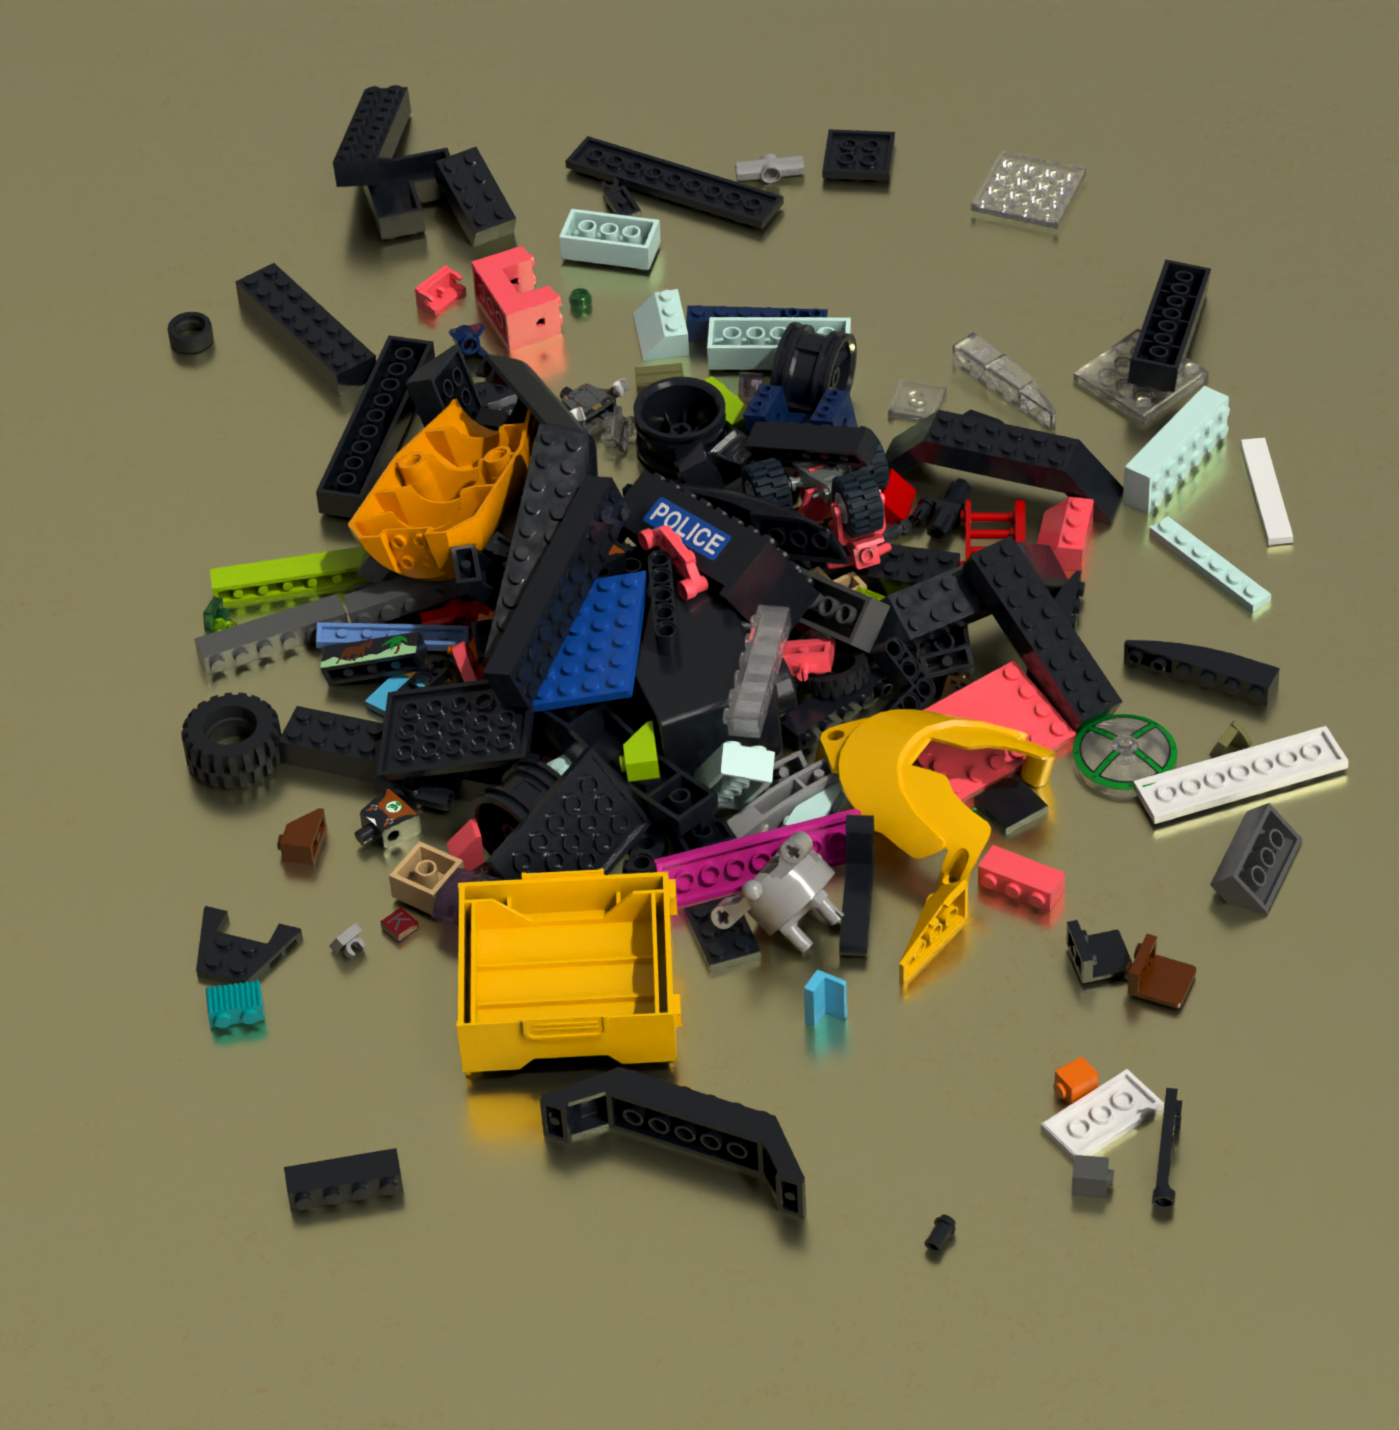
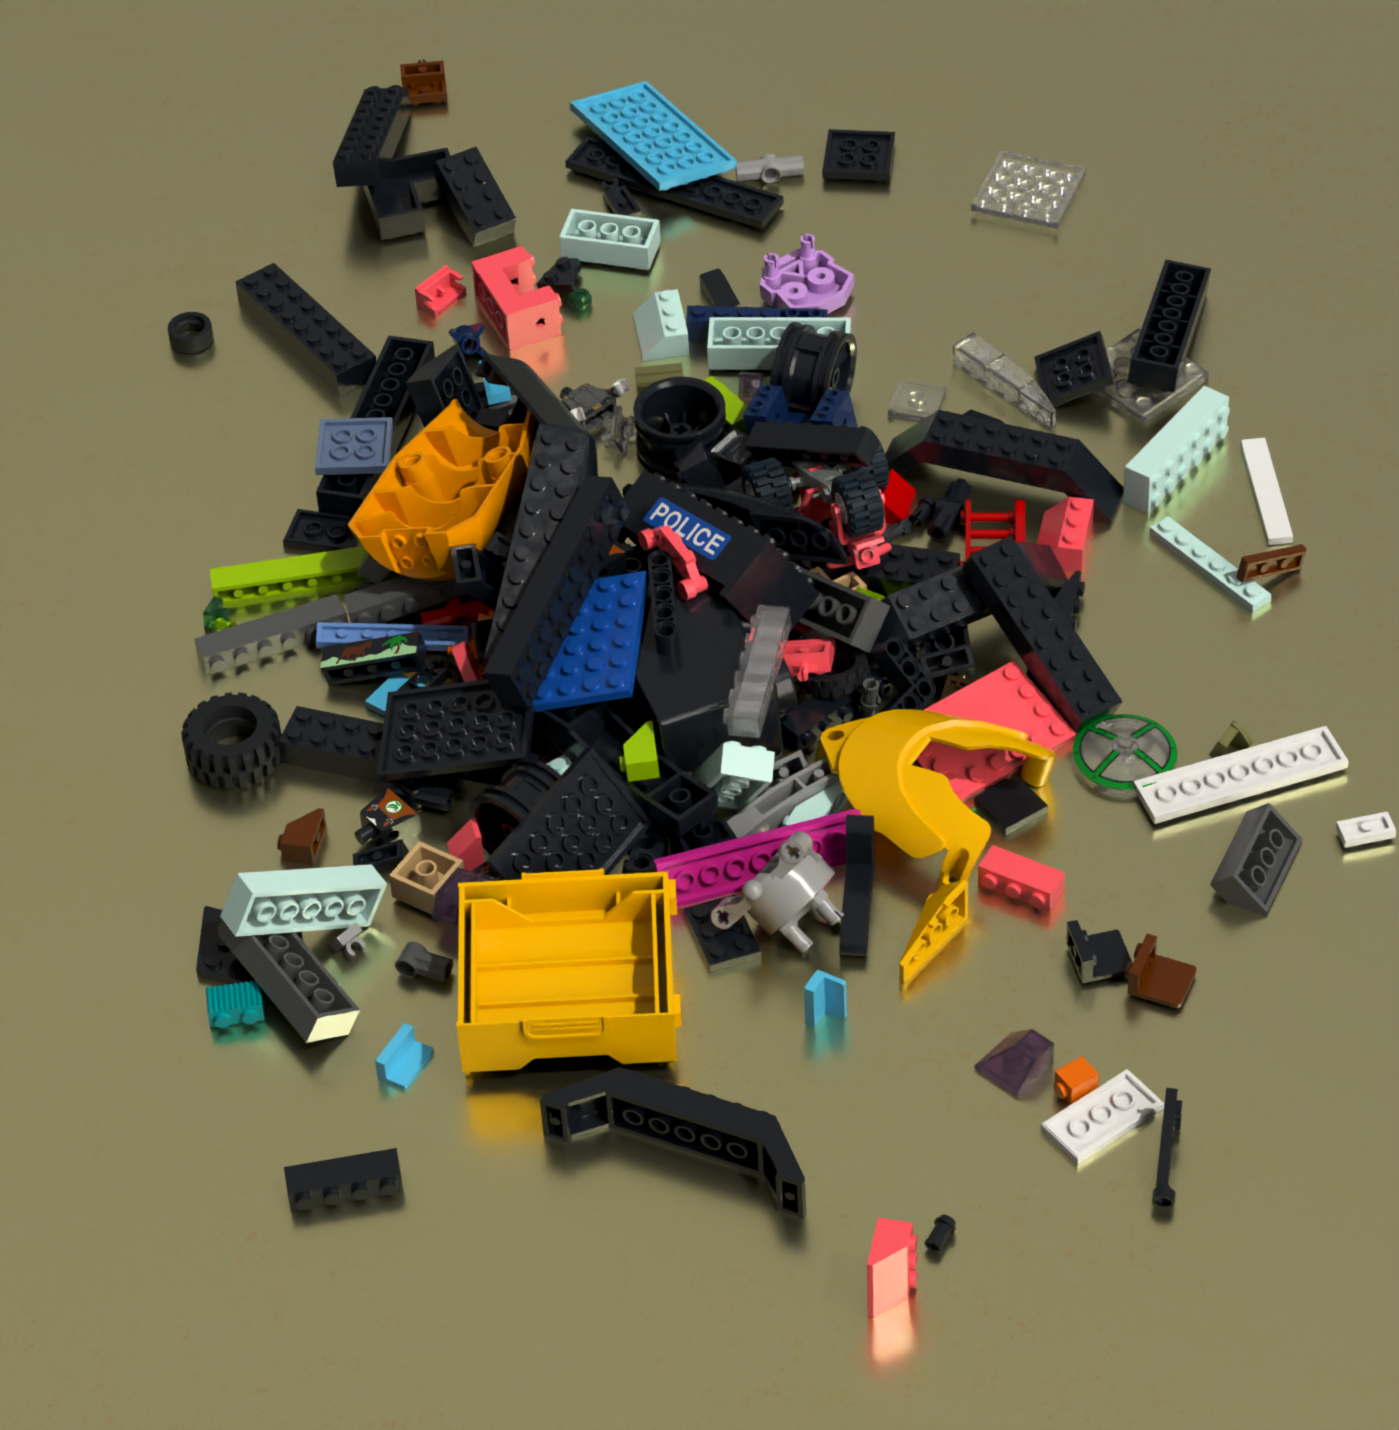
(295, 983): none -> dark grey brick
(303, 900): none -> light aqua brick
(319, 532): none -> black tile
(354, 446): none -> sand blue plate
(383, 857): none -> black slope
(399, 924): dark red tile -> none
(402, 1058): none -> medium azure panel
(417, 960): none -> dark grey piece
(424, 81): none -> reddish brown plate
(496, 393): none -> medium azure panel
(561, 275): none -> black wing
(653, 135): none -> medium azure plate
(718, 289): none -> black slope
(805, 279): none -> lavender brick
(871, 698): none -> dark grey pin
(891, 1265): none -> coral slope
(1018, 1060): none -> slope
(1074, 369): none -> black plate
(1091, 1176): dark grey brick -> none
(1207, 668): black slope -> none
(1271, 563): none -> reddish brown tile
(1366, 829): none -> white plate

